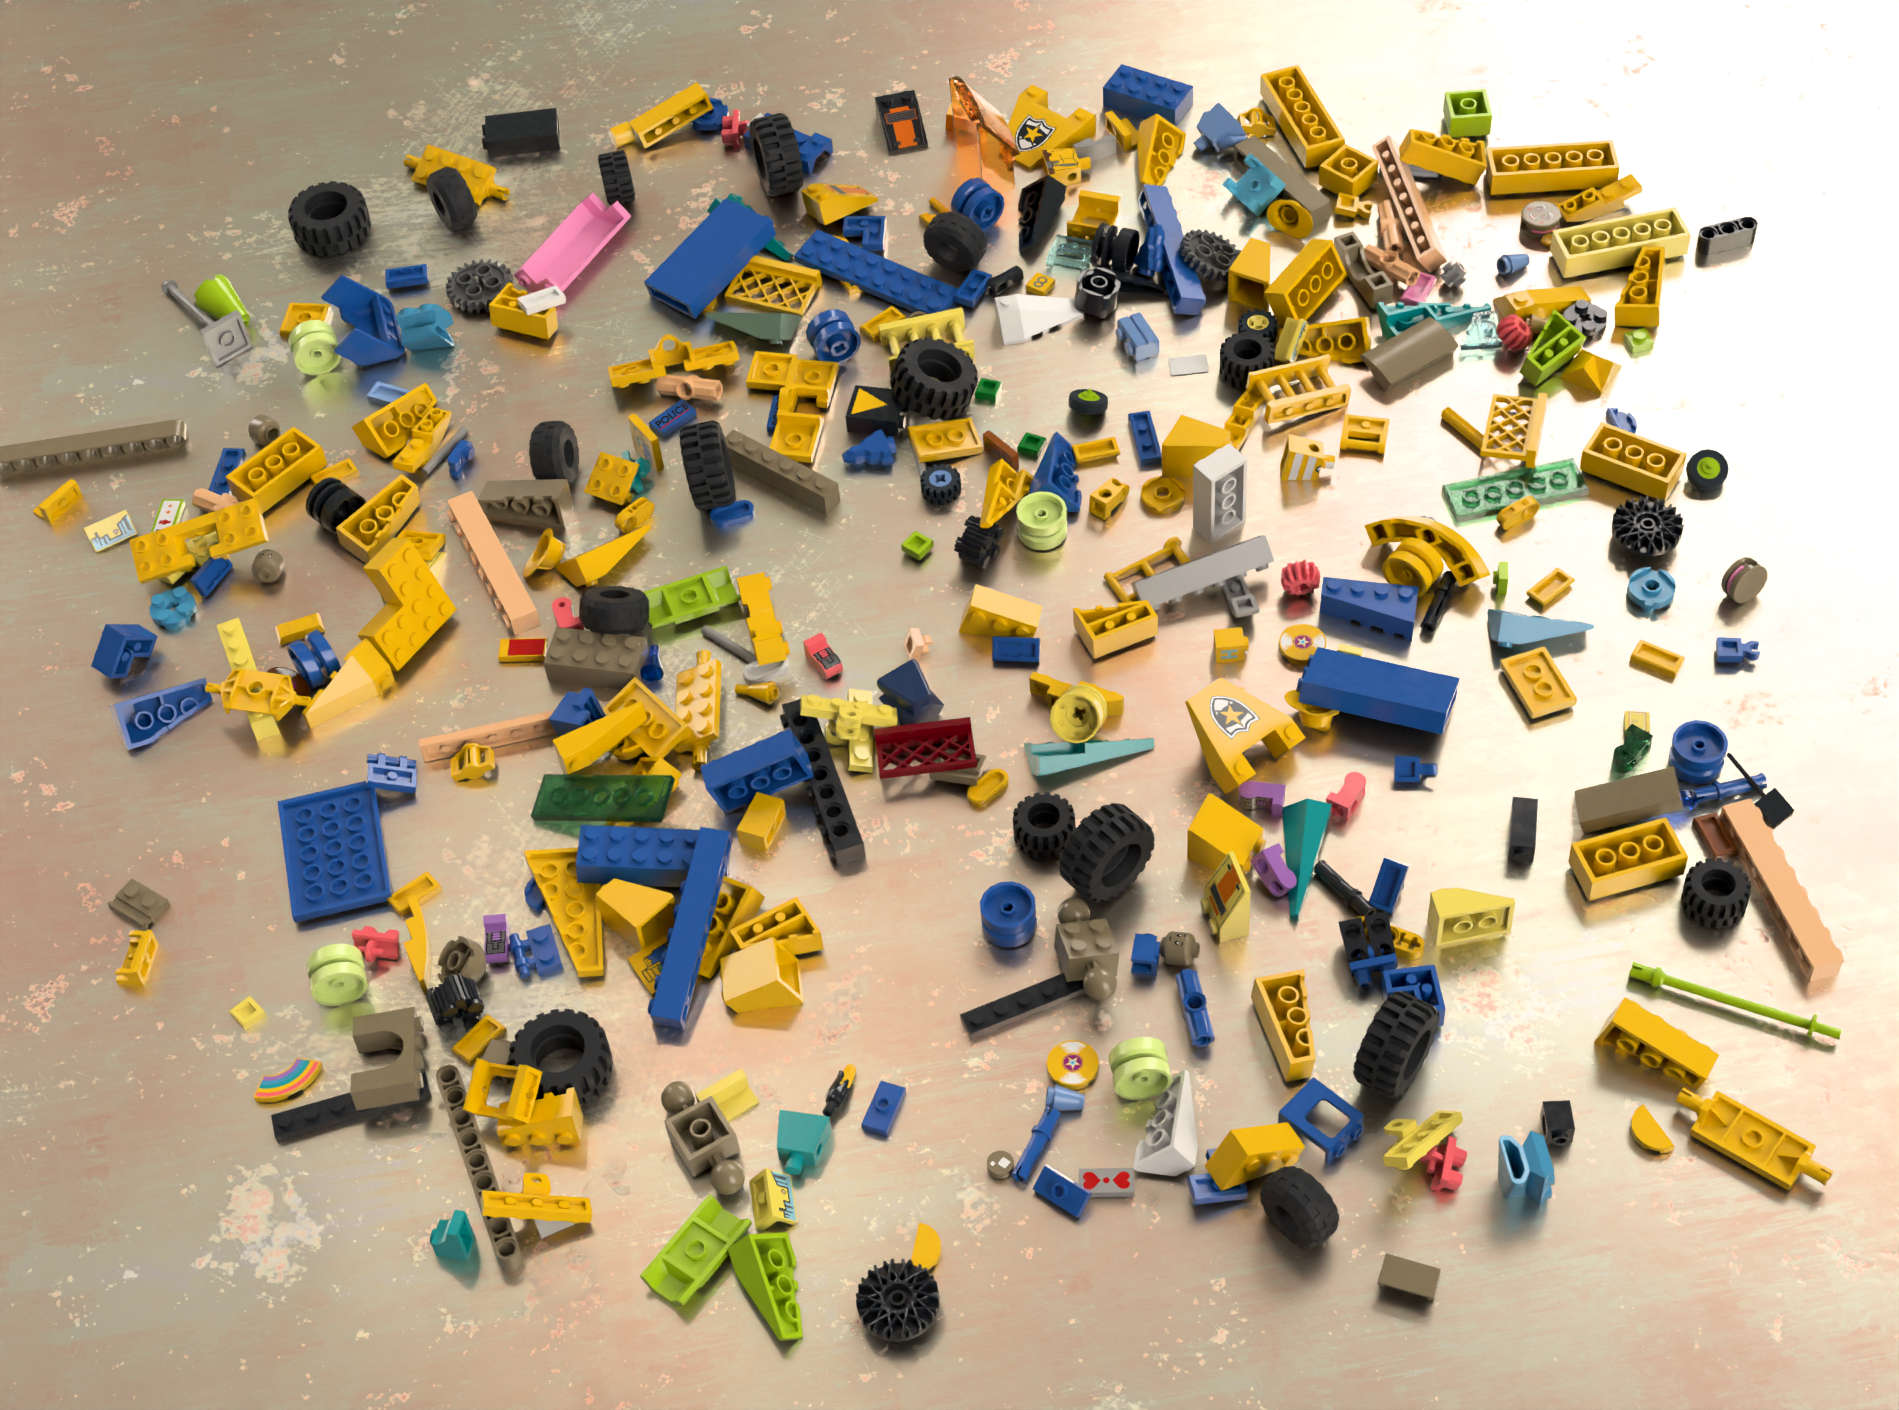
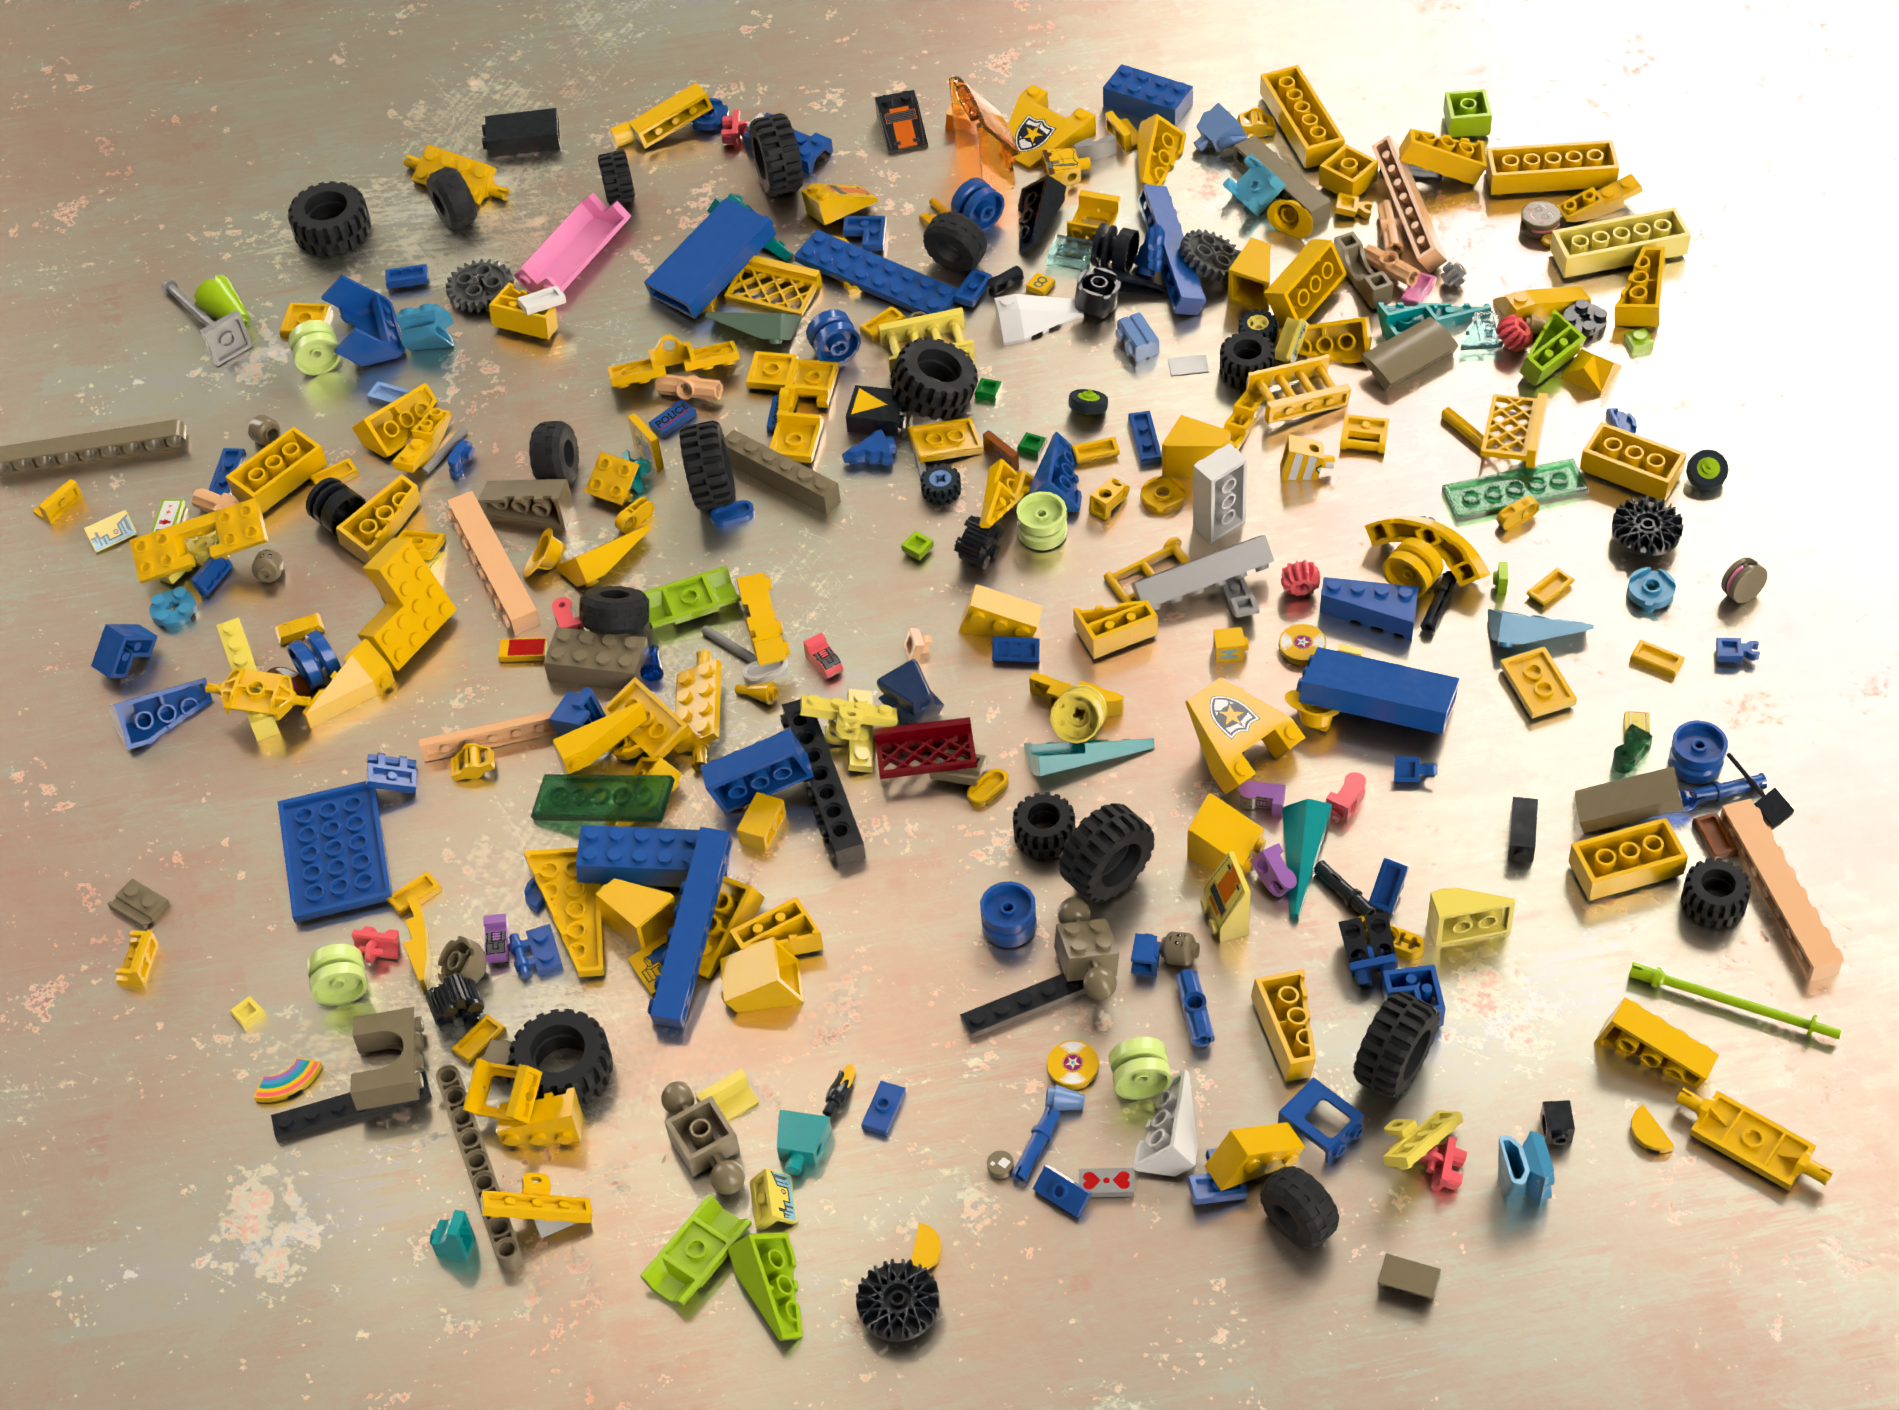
(1511, 263): medium blue cone -> none
(1726, 235): beam -> none

